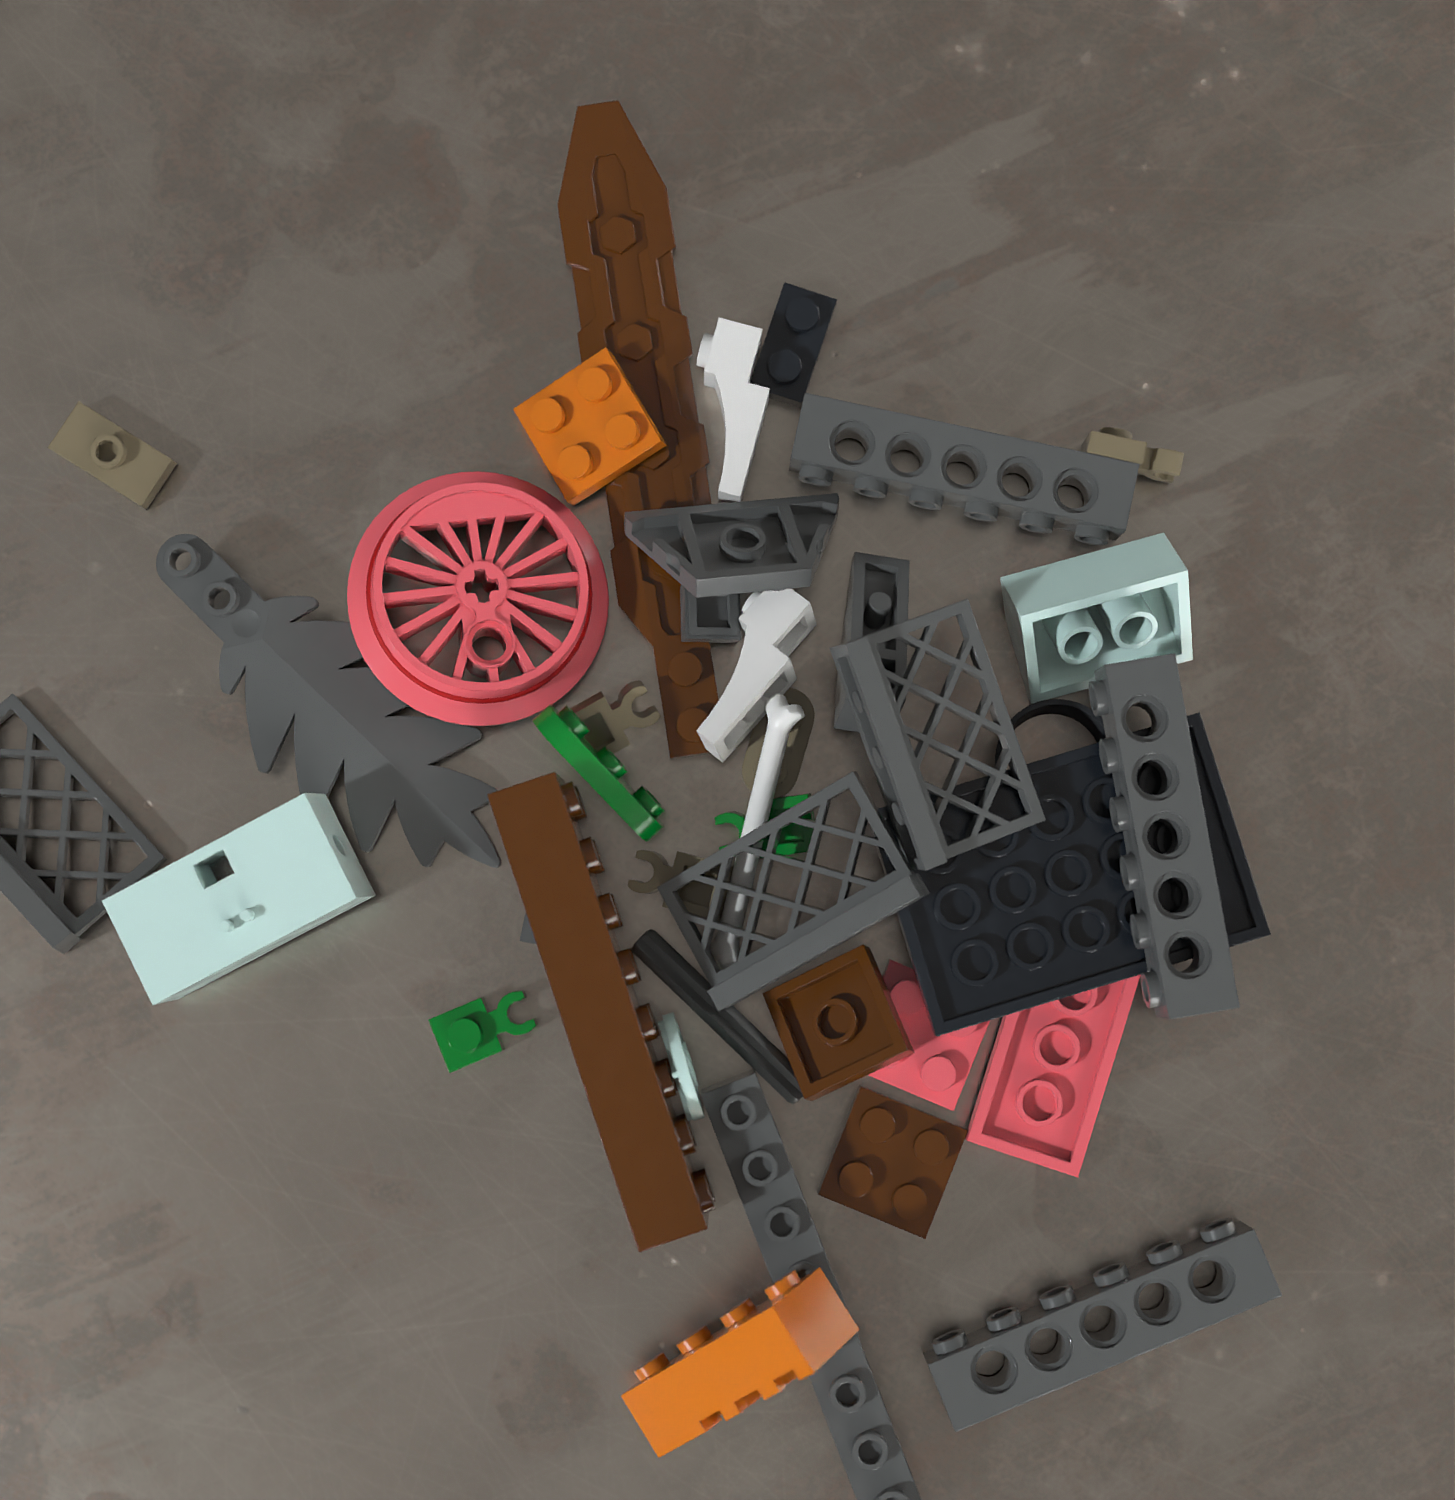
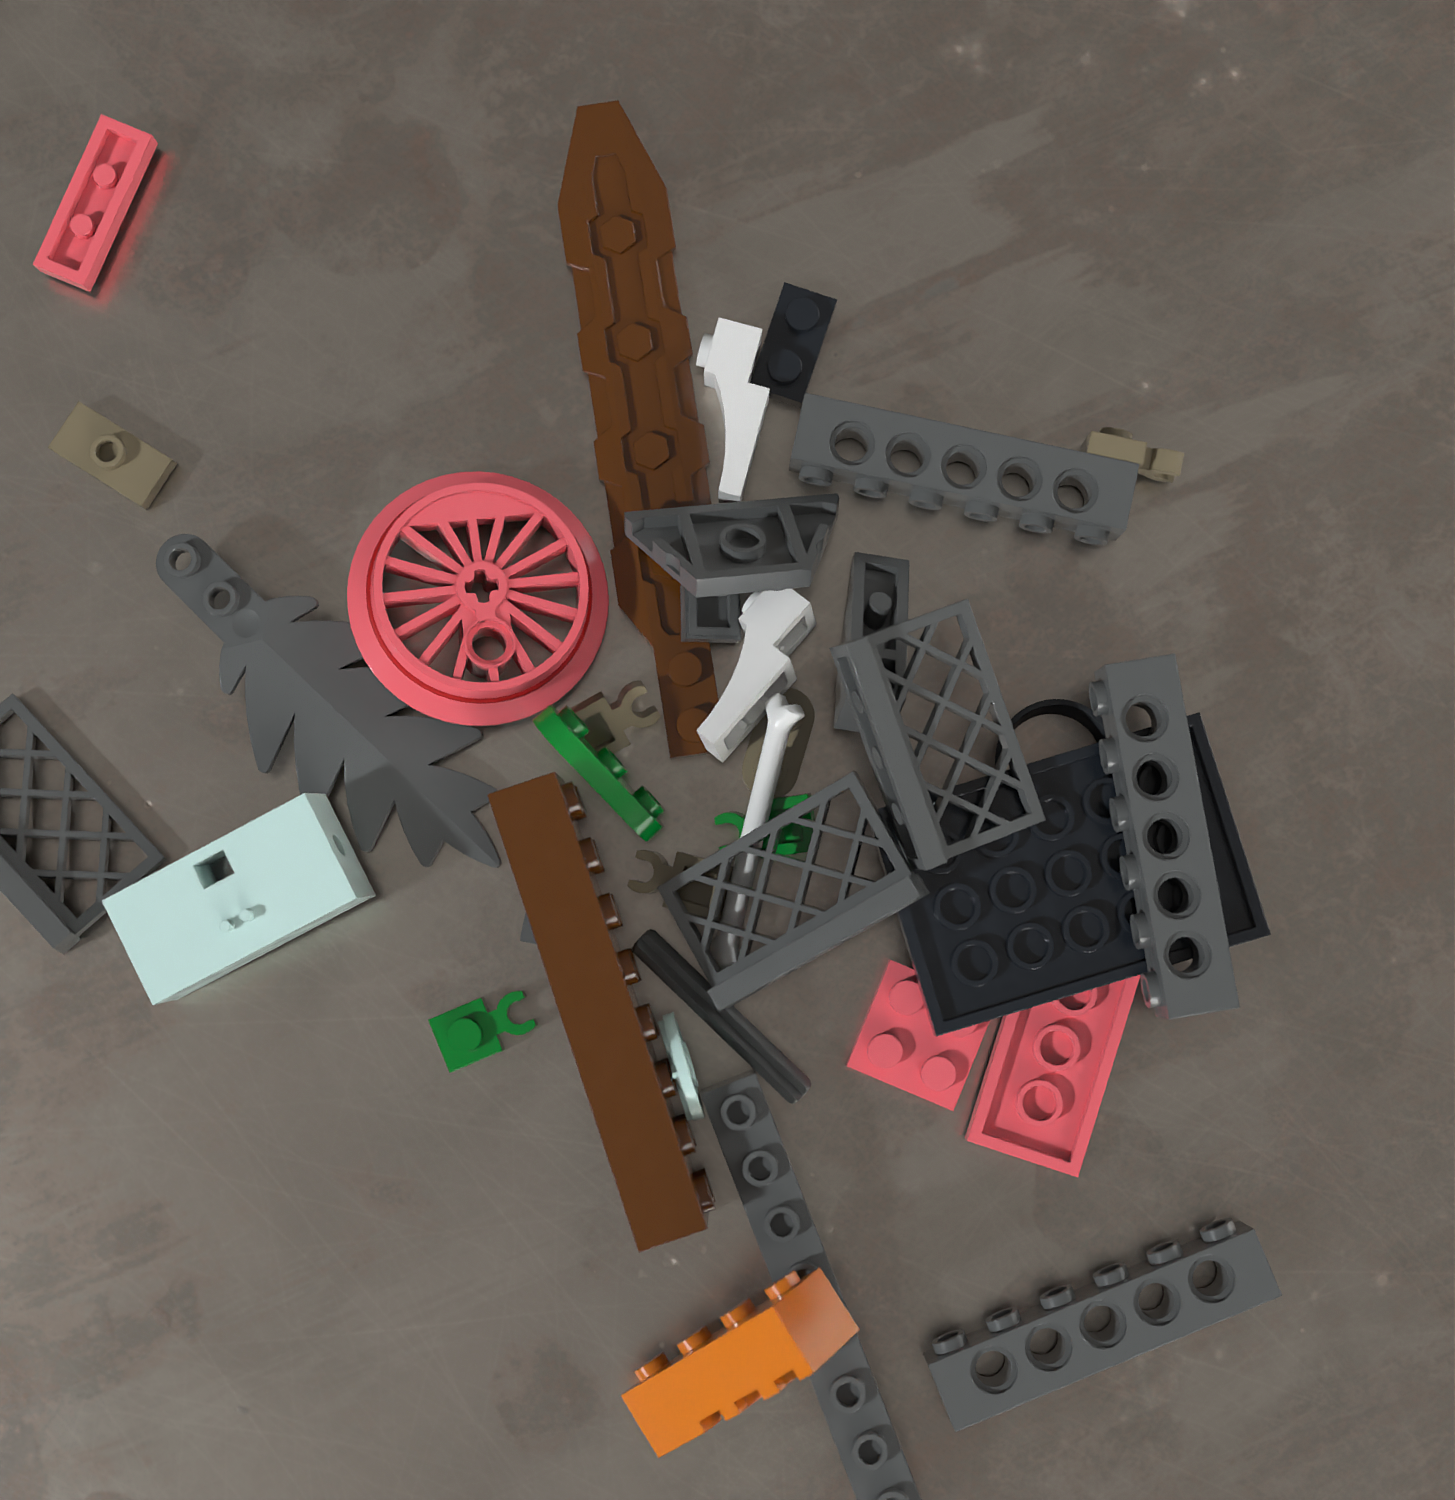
(95, 203): none -> coral plate
(589, 427): orange plate -> none
(837, 1023): reddish brown plate -> none
(892, 1161): reddish brown plate -> none
(1097, 613): light aqua slope -> none

